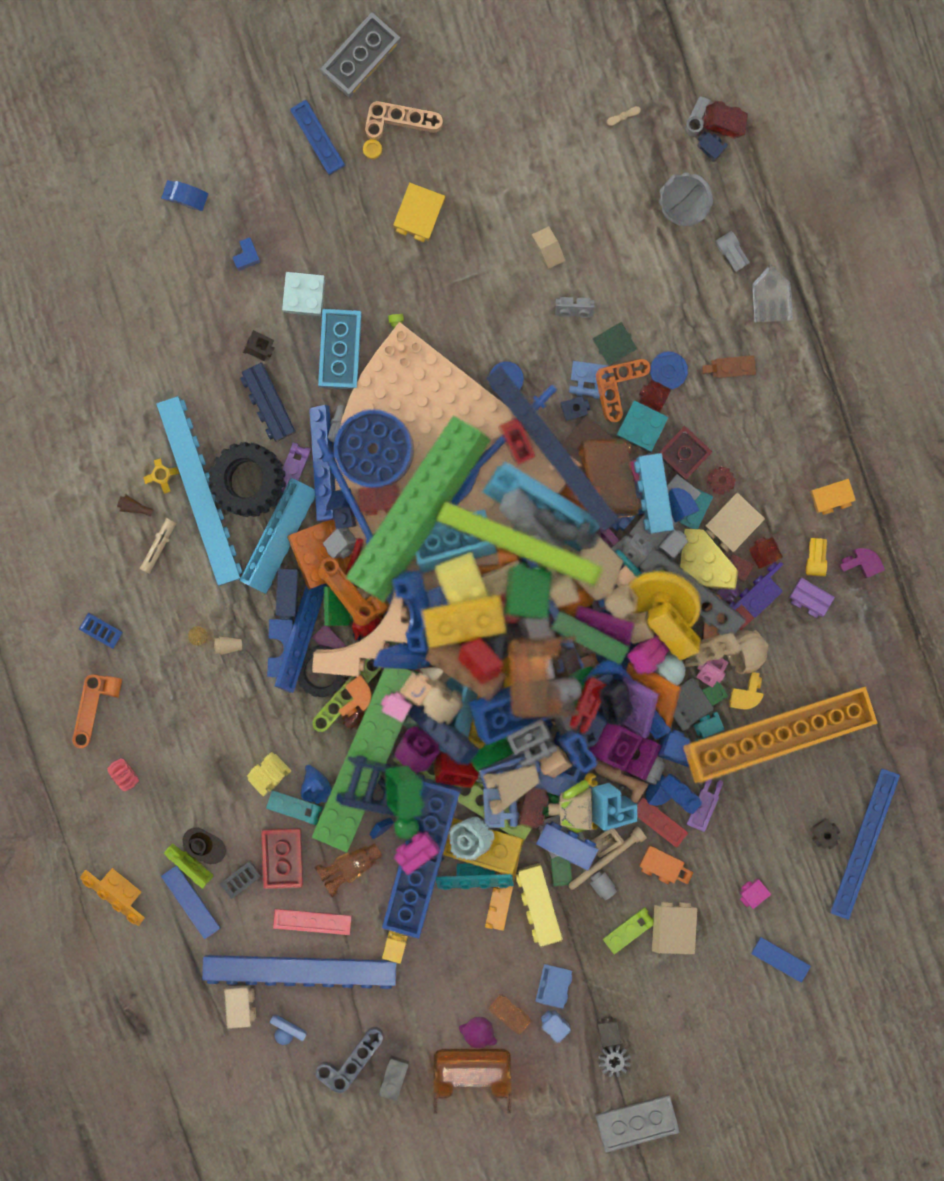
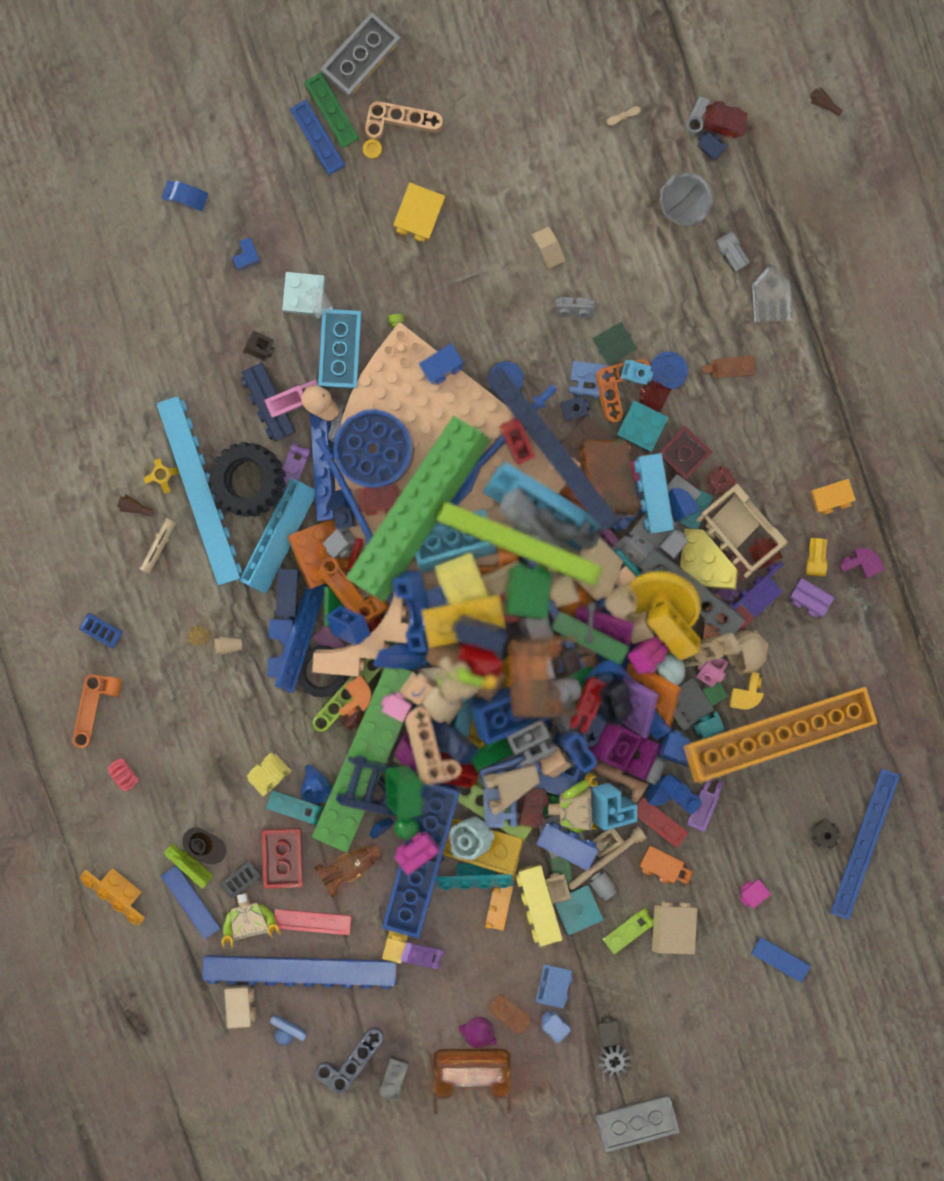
(248, 920): none -> torso
(287, 400): none -> bright pink slope
(317, 302): none -> clear brick
(319, 402): none -> light nougat cap
(331, 110): none -> green tile
(348, 625): none -> blue brick
(422, 955): none -> medium lavender plate
(429, 746): none -> light nougat beam
(442, 364): none -> blue brick
(459, 682): none -> torso
(480, 633): none -> dark blue brick
(558, 888): none -> tan bracket
(579, 911): none -> teal plate
(592, 606): none -> dark grey hinge
(631, 369): none -> medium azure brick
(745, 500): none -> tan hinge
(821, 99): none -> reddish brown cone

